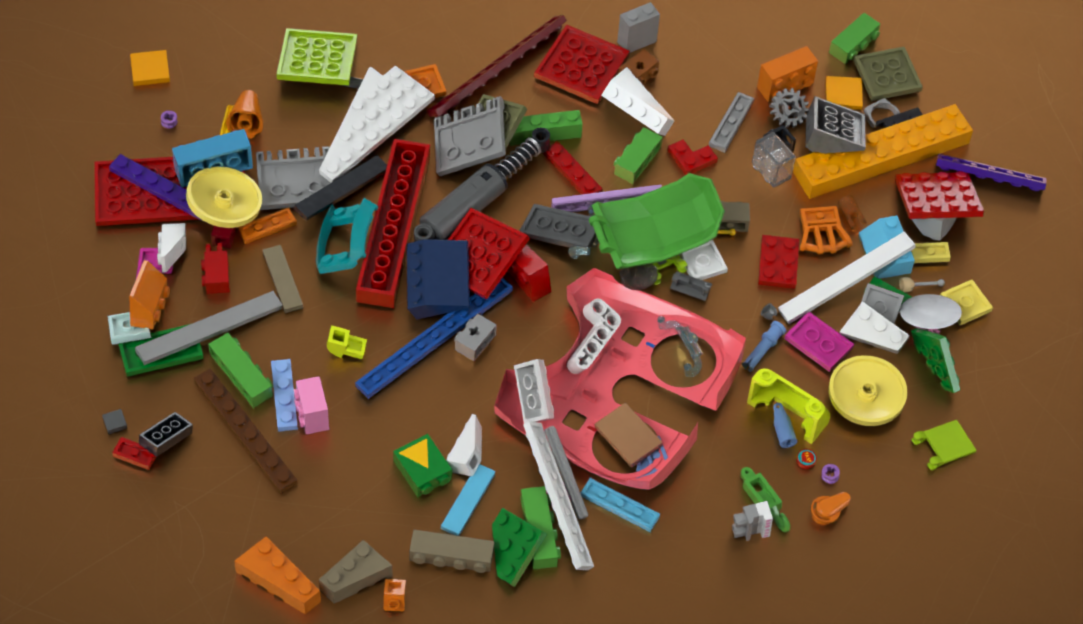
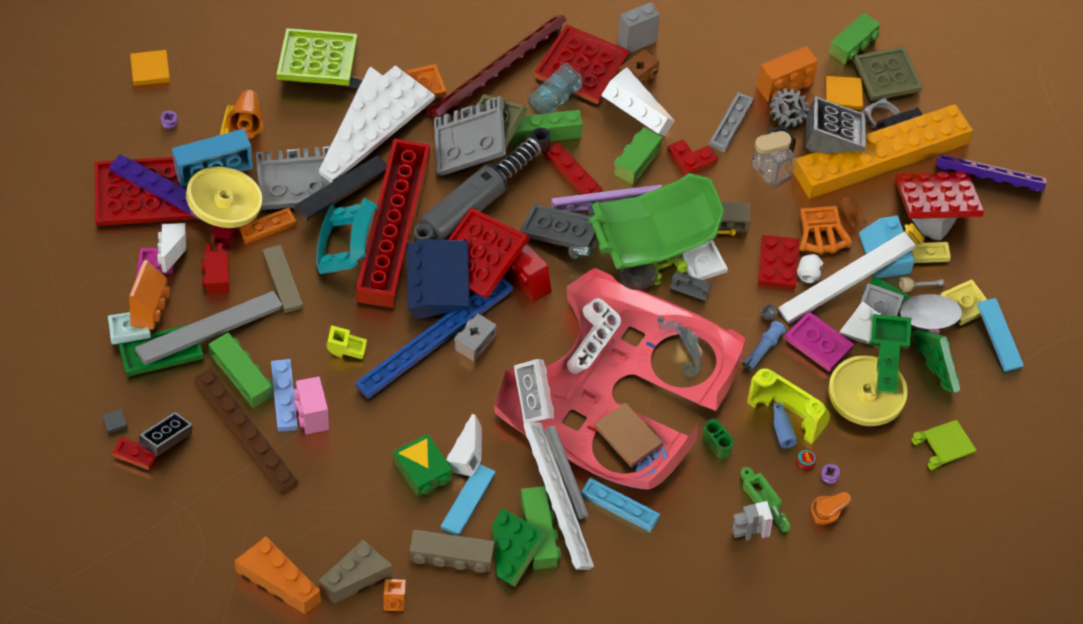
(555, 90): none -> clear light blue brick
(719, 438): none -> green beam
(772, 142): none -> tan tile
(810, 268): none -> white head
(891, 335): none -> green plate
(914, 234): none -> yellow axle
(1000, 335): none -> medium azure tile

